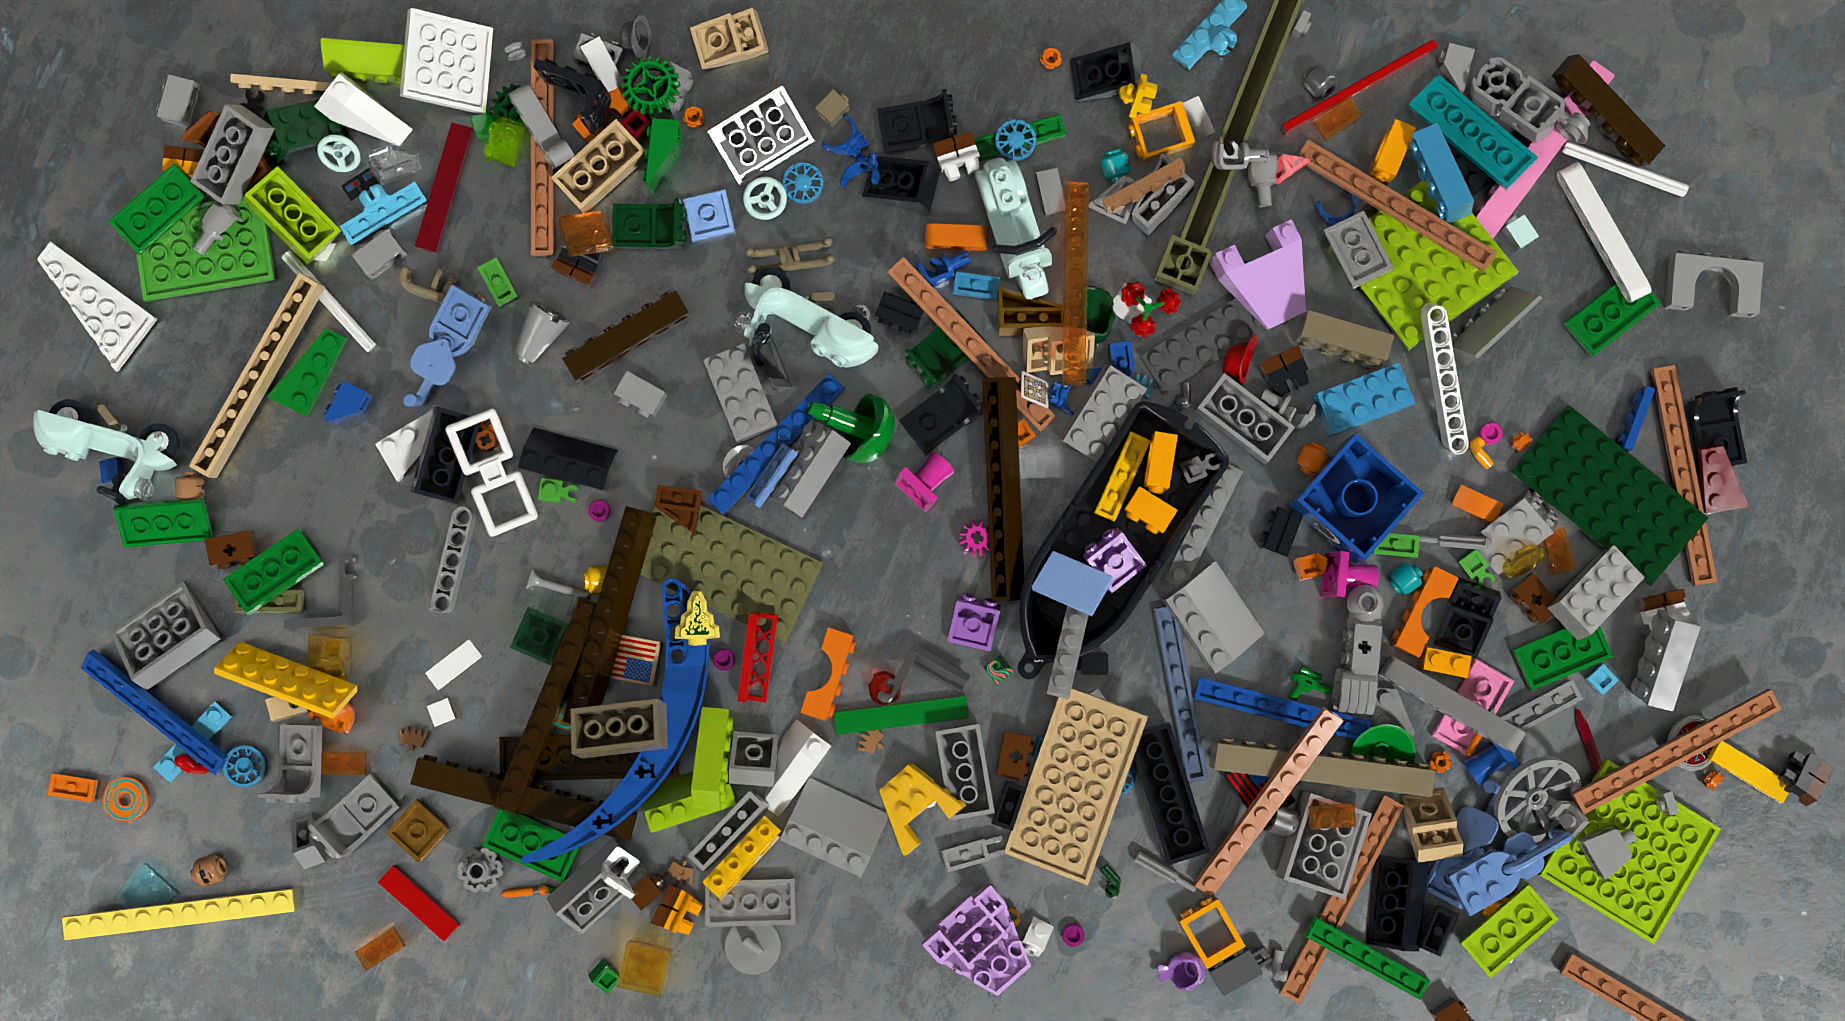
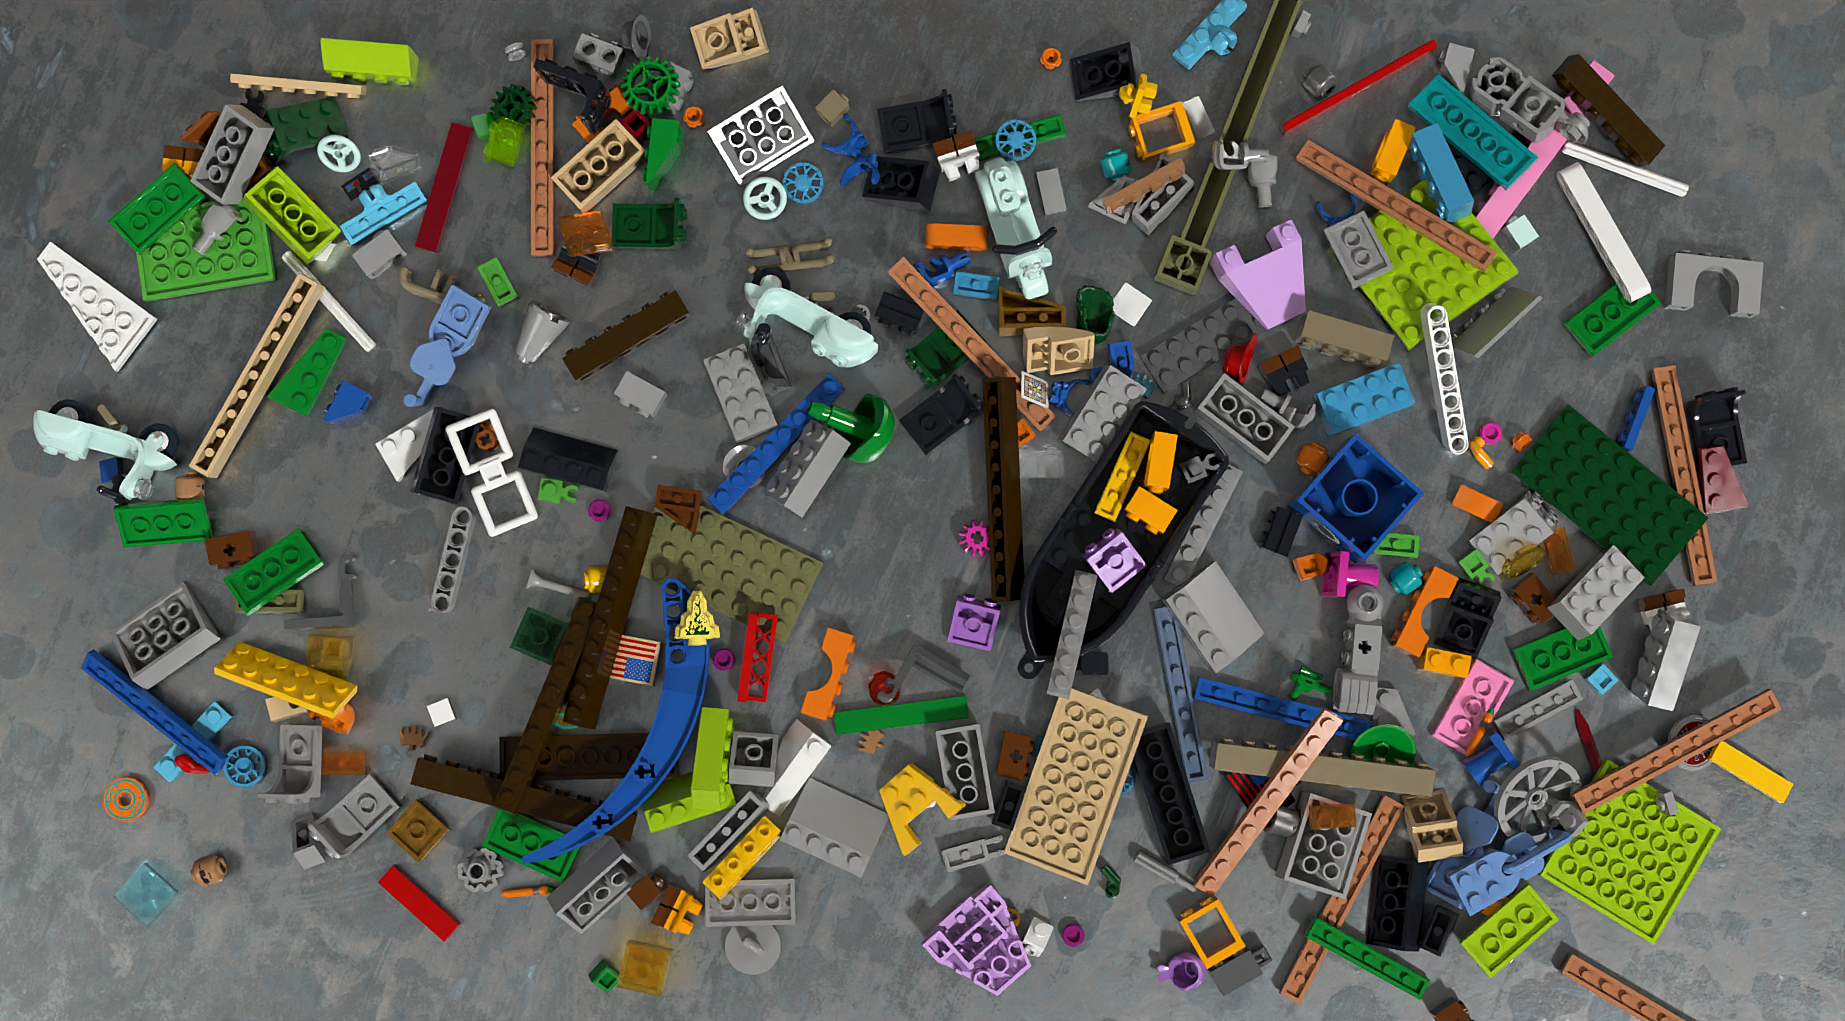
(72, 787): orange plate -> none
(178, 100): light grey brick -> none
(178, 914): light yellow plate -> none
(357, 109): white wedge -> none
(380, 948): clear orange plate -> none
(446, 61): white plate -> none
(453, 664): white sticker -> none
(540, 126): light grey beam -> none
(602, 64): white sticker -> none
(619, 728): dark tan brick -> none
(619, 883): white piece -> none
(680, 871): medium nougat piece -> none
(709, 215): light blue tile -> none
(771, 475): medium blue tile -> none
(925, 480): dark pink plant -> none
(998, 669): tile -> none
(1072, 583): light blue tile -> none
(1075, 284): clear orange plate -> none
(1143, 324): red plant -> none
(1276, 964): light grey arm -> none
(1289, 165): coral tile -> none
(1337, 119): clear orange plate -> none
(1434, 761): orange plate -> none
(1452, 704): light grey beam -> none
(1457, 541): light grey axle -> none
(1607, 849): light grey torso -> none
(1713, 780): orange plate -> none
(1807, 777): black hips -> none

